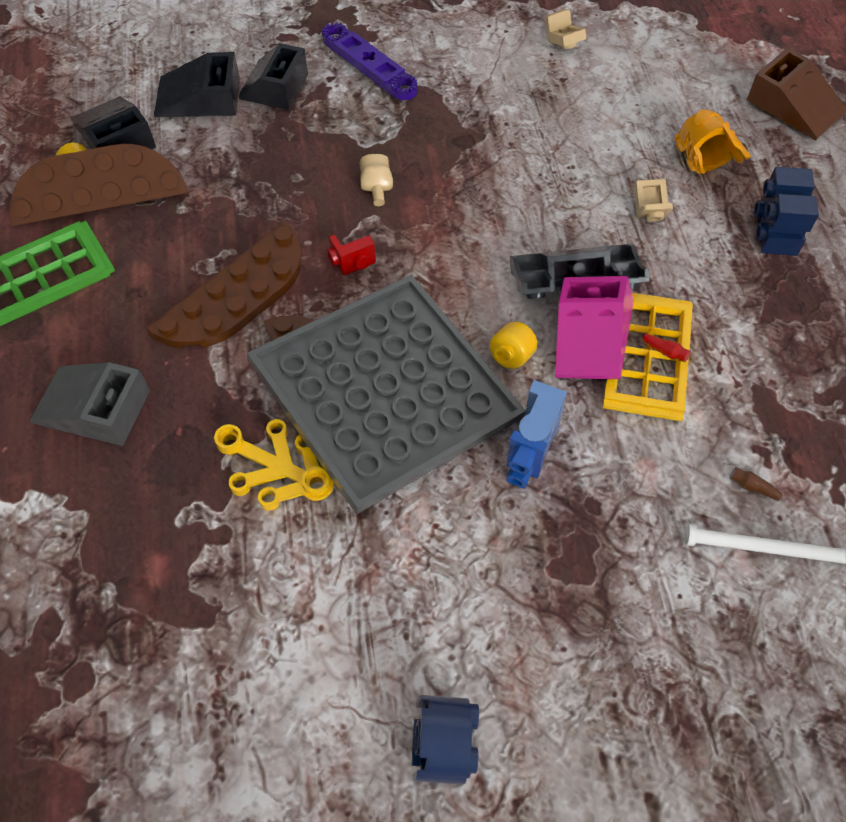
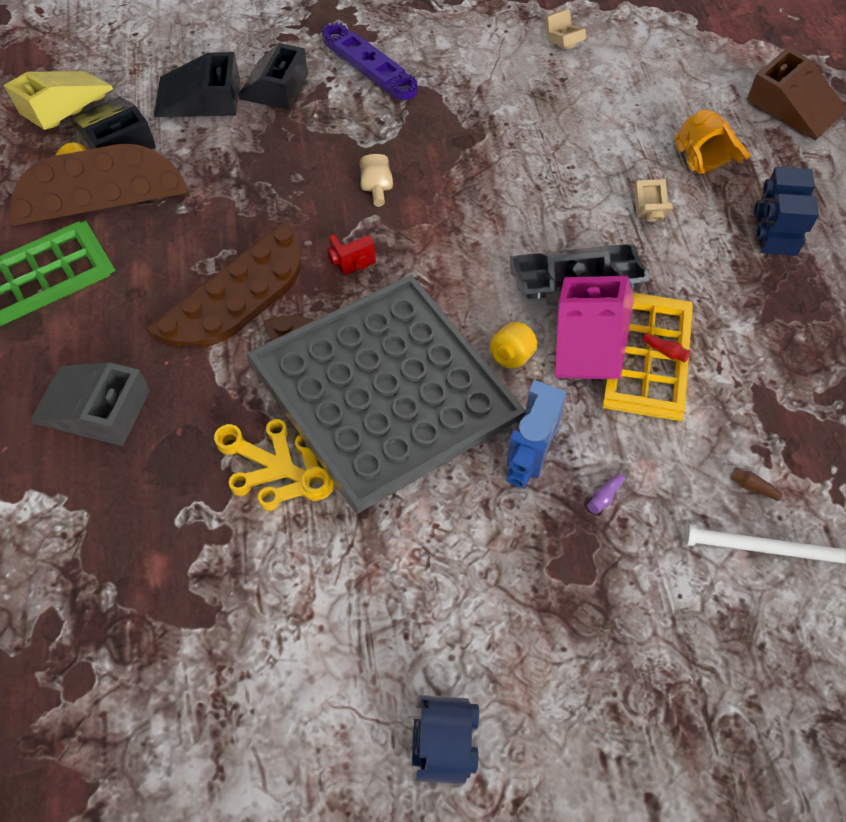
(54, 95): none -> light yellow slope
(605, 494): none -> medium lavender piece

